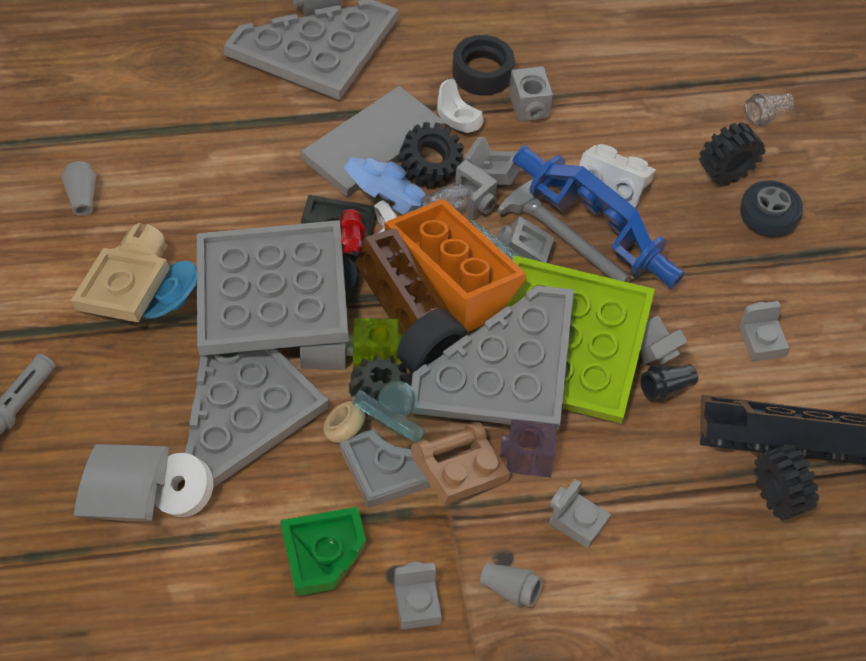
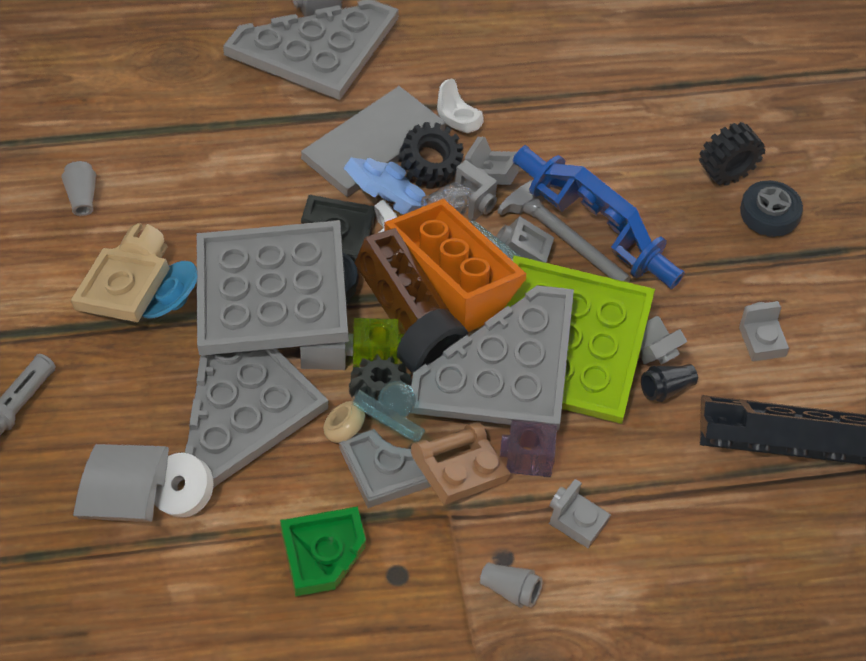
(351, 230): red axle -> none
(416, 595): light grey bracket -> none
(482, 82): black tyre -> none
(530, 93): light grey brick -> none
(621, 174): white bracket -> none
(767, 107): clear cone -> none
(786, 482): black tyre -> none

